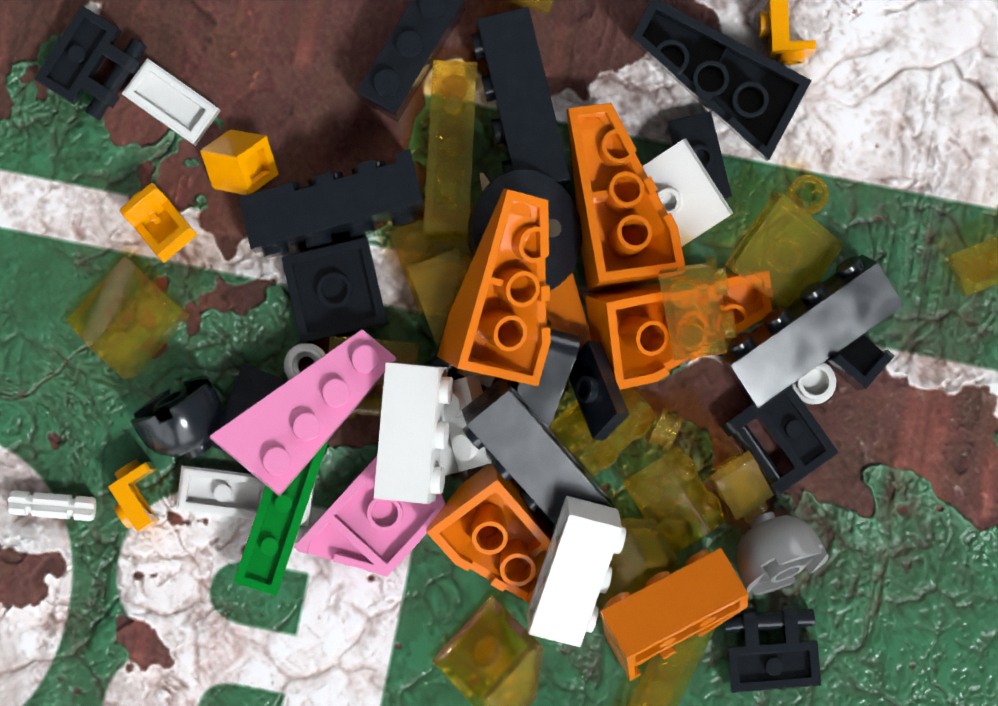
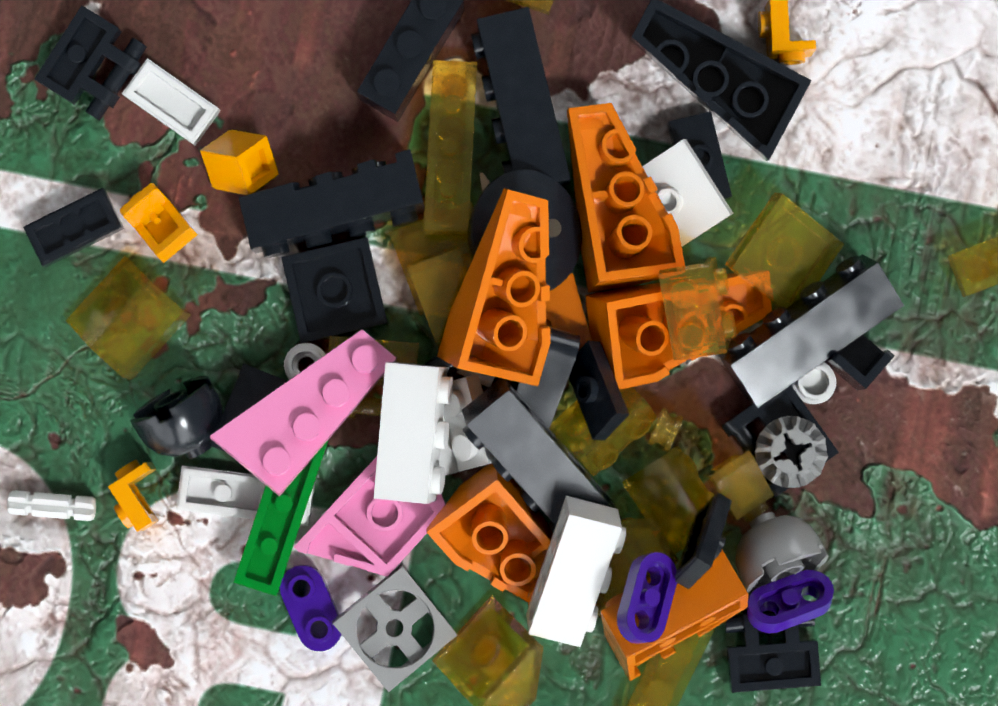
(73, 227): none -> black plate
(307, 609): none -> dark purple plate
(377, 641): none -> light grey piece
(646, 600): none -> dark purple plate
(703, 541): none -> black plate
(772, 441): none -> light grey gear
(787, 601): none -> dark purple plate
(818, 187): clear yellow bush -> none

